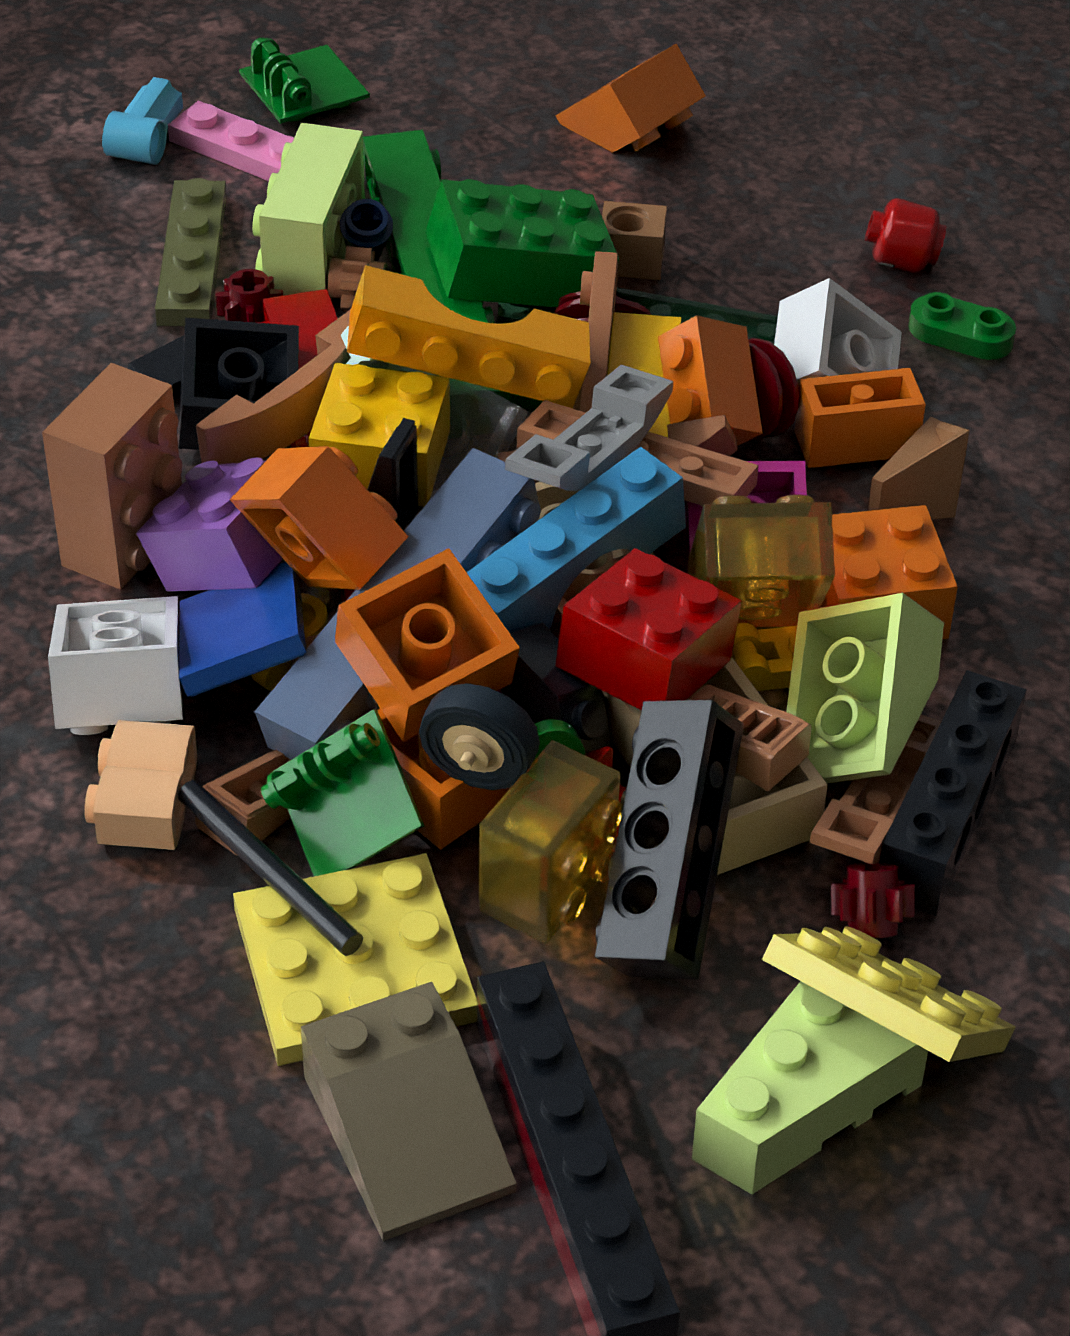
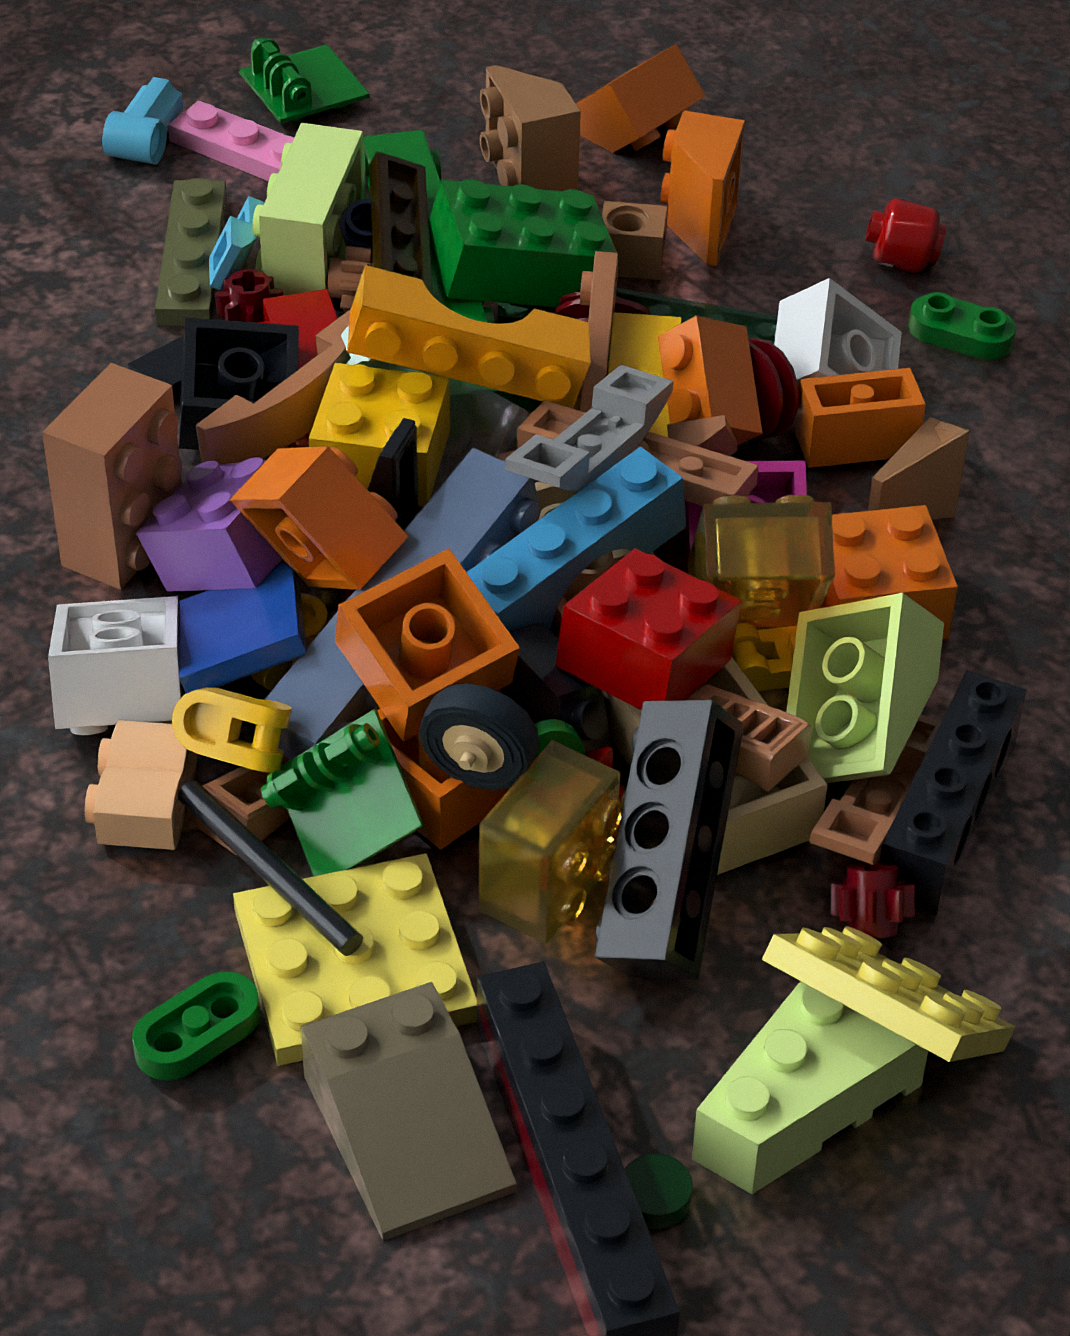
(192, 1025): none -> green plate
(211, 722): none -> yellow plate
(233, 245): none -> medium azure slope
(400, 217): none -> dark brown tile
(530, 130): none -> medium nougat slope
(661, 1189): none -> dark green tile
(703, 180): none -> orange slope

